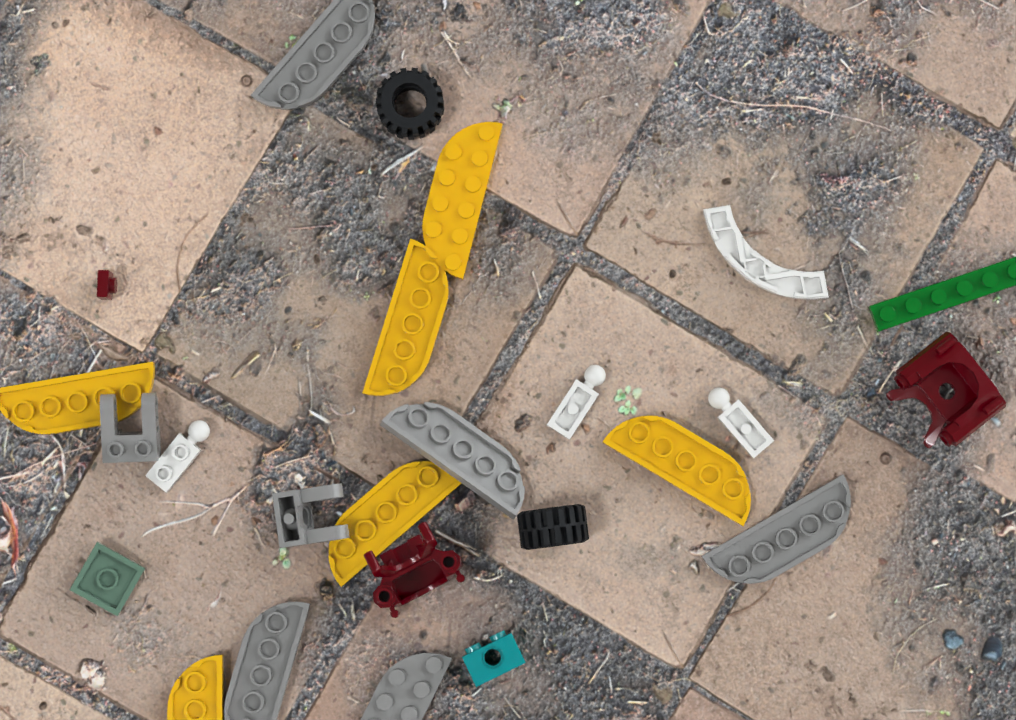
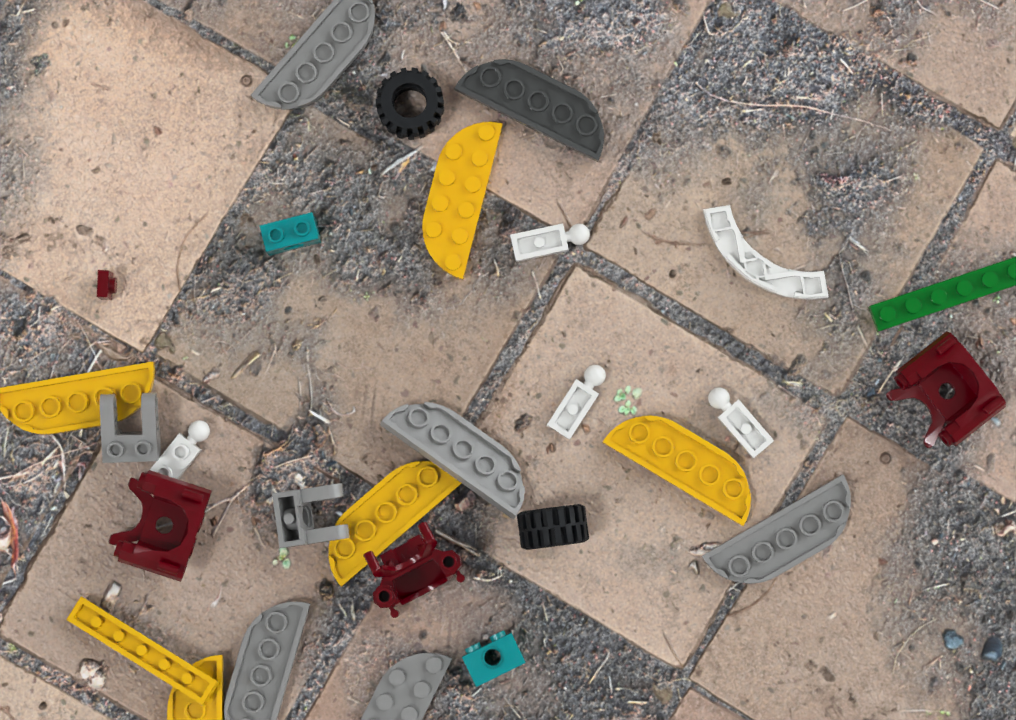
(107, 578): sand green plate -> none
(142, 651): none -> yellow plate
(156, 551): none -> dark red piece
(290, 234): none -> teal brick
(409, 323): yellow plate -> none
(537, 103): none -> dark grey plate
(547, 241): none -> white plate

